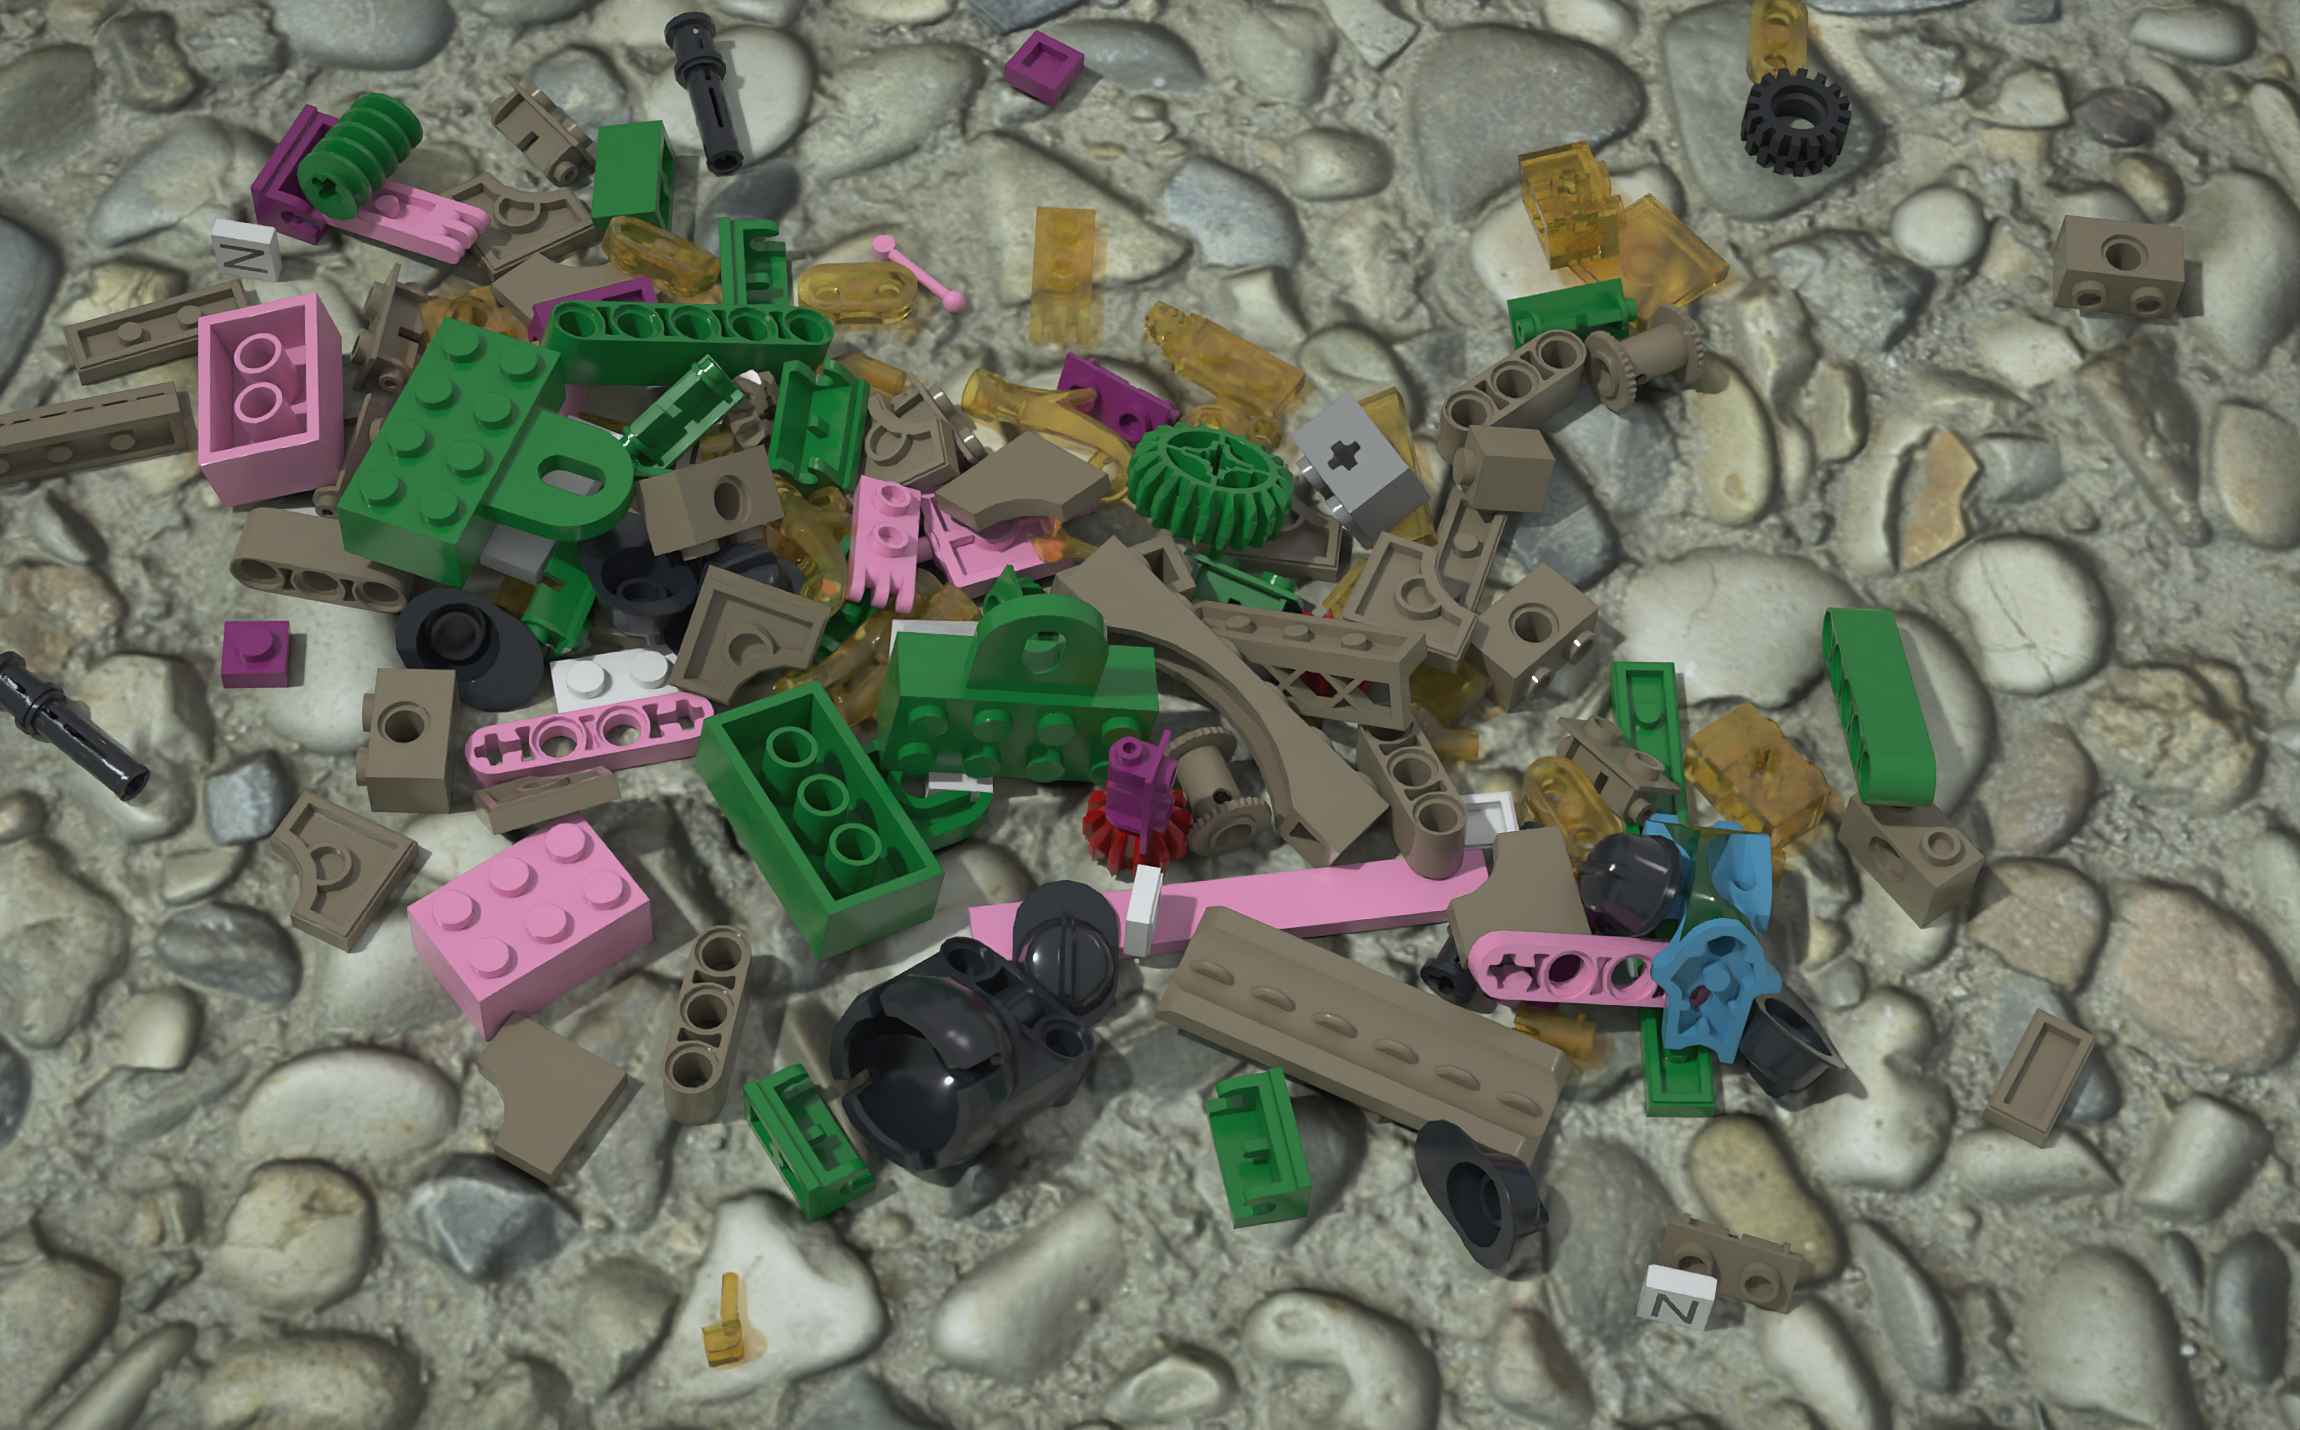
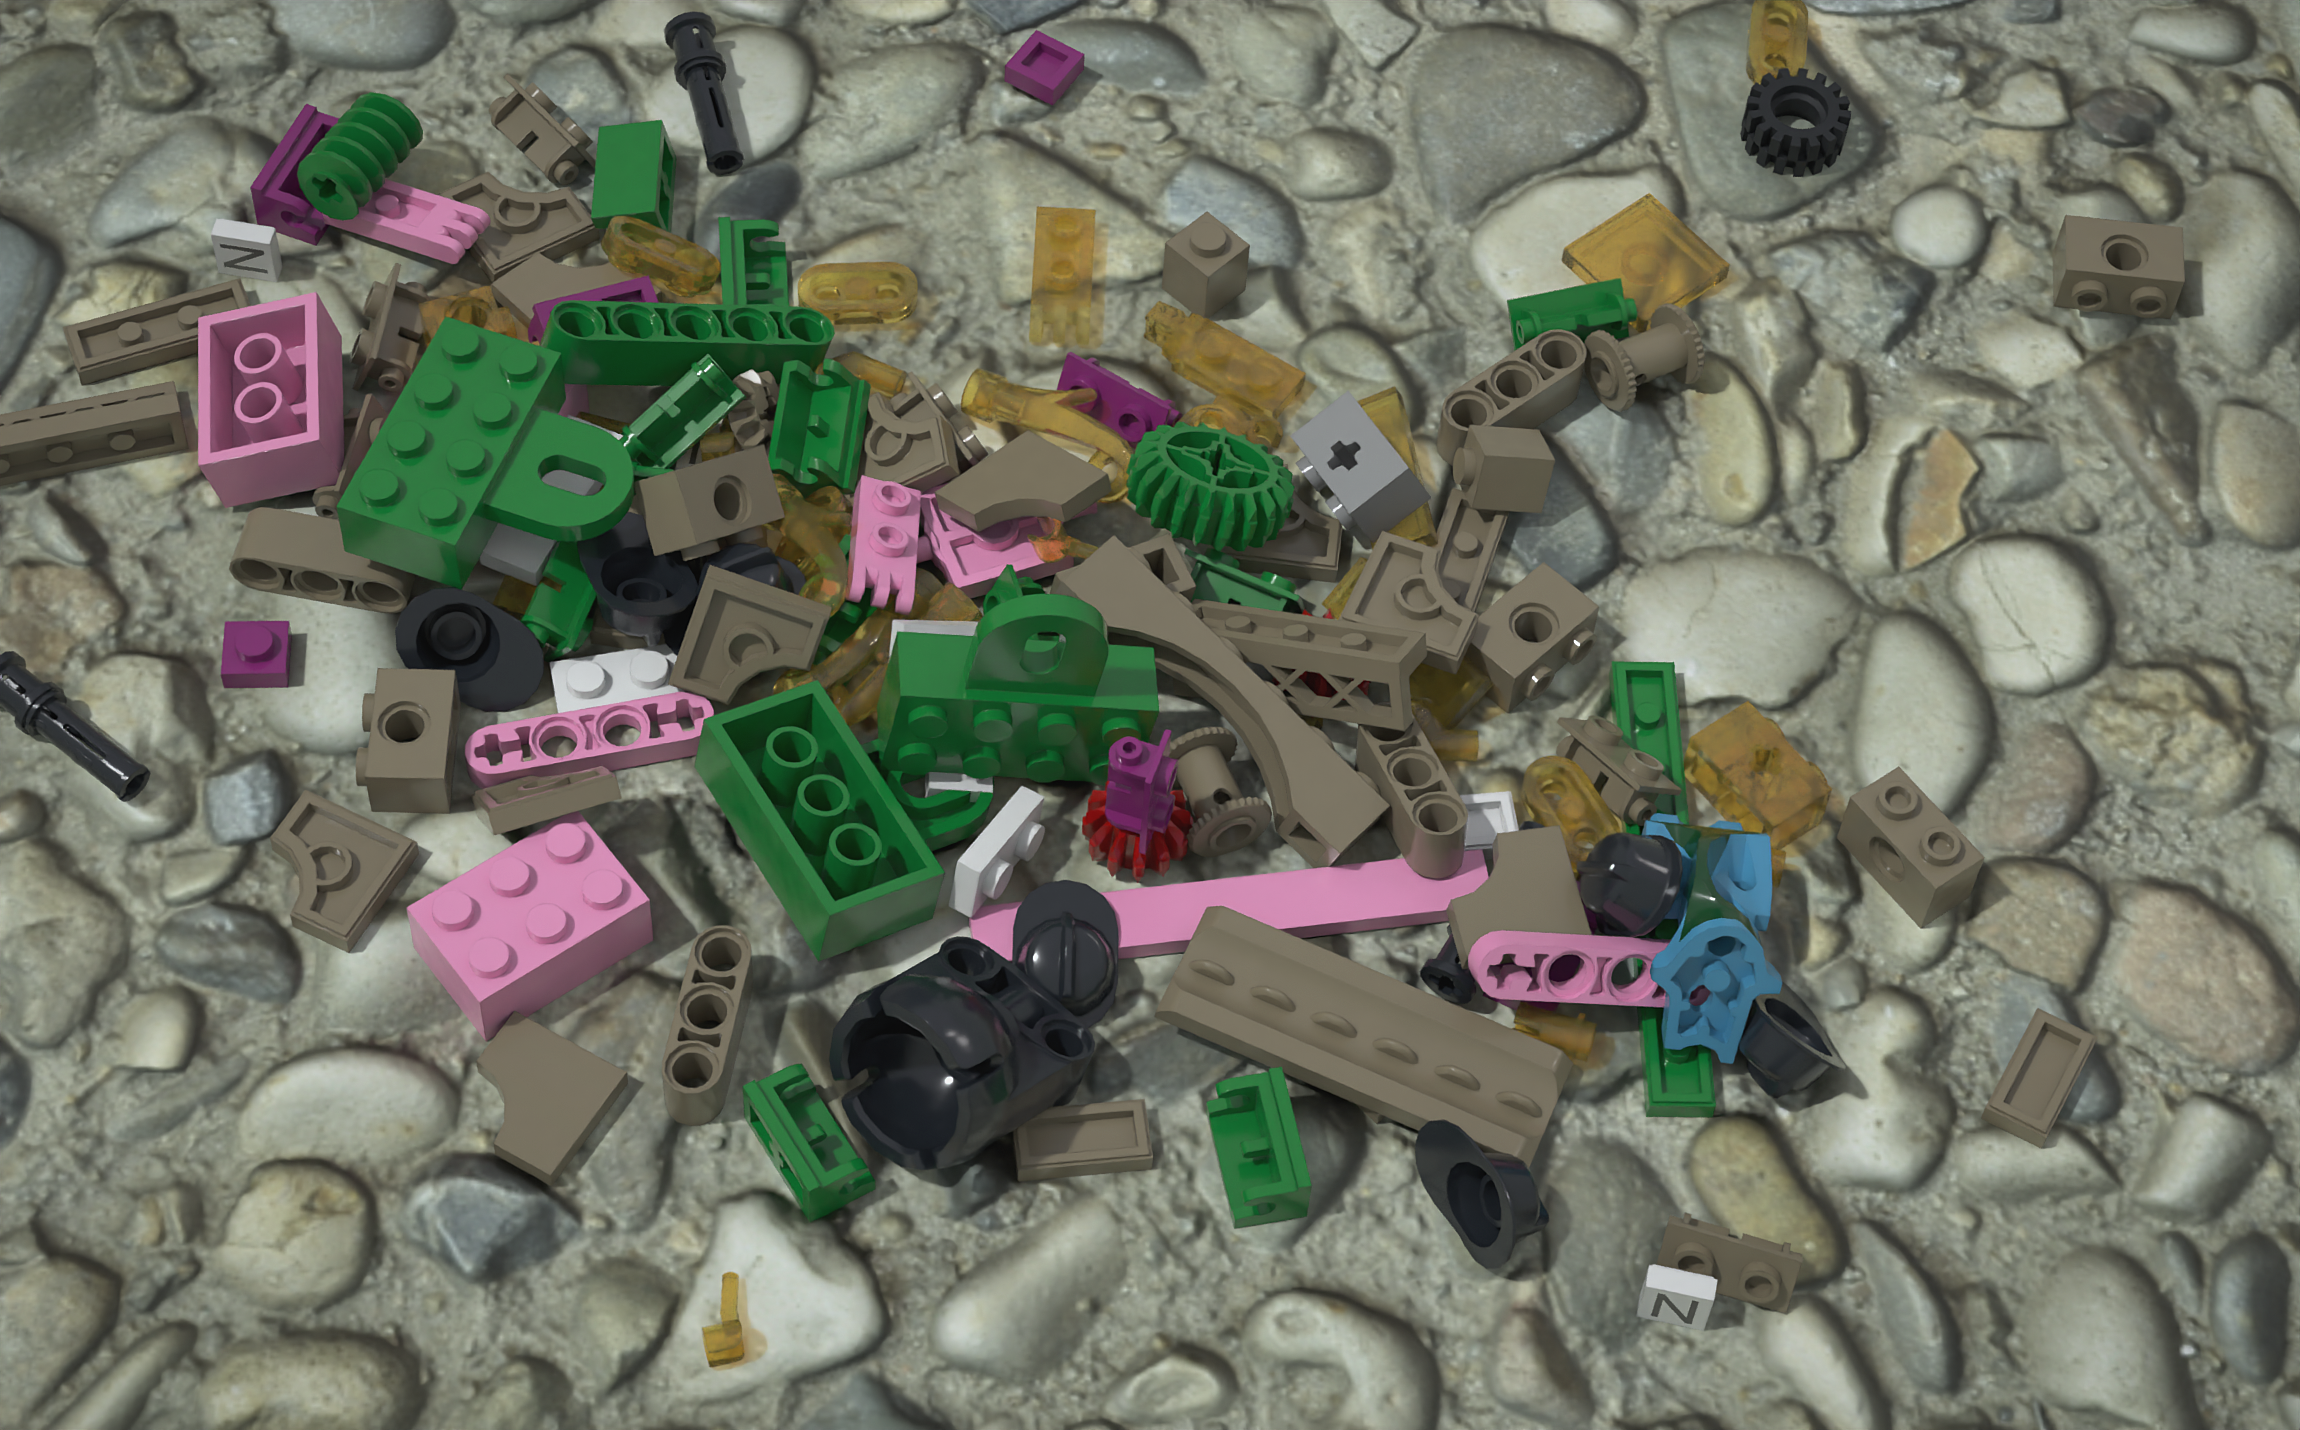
(885, 248): bright pink hinge -> none
(990, 859): none -> white plate
(1084, 1141): none -> dark tan tile
(1143, 911): white tile -> none
(1205, 266): none -> dark tan brick
(1571, 204): clear yellow brick -> none
(1878, 708): green beam -> none

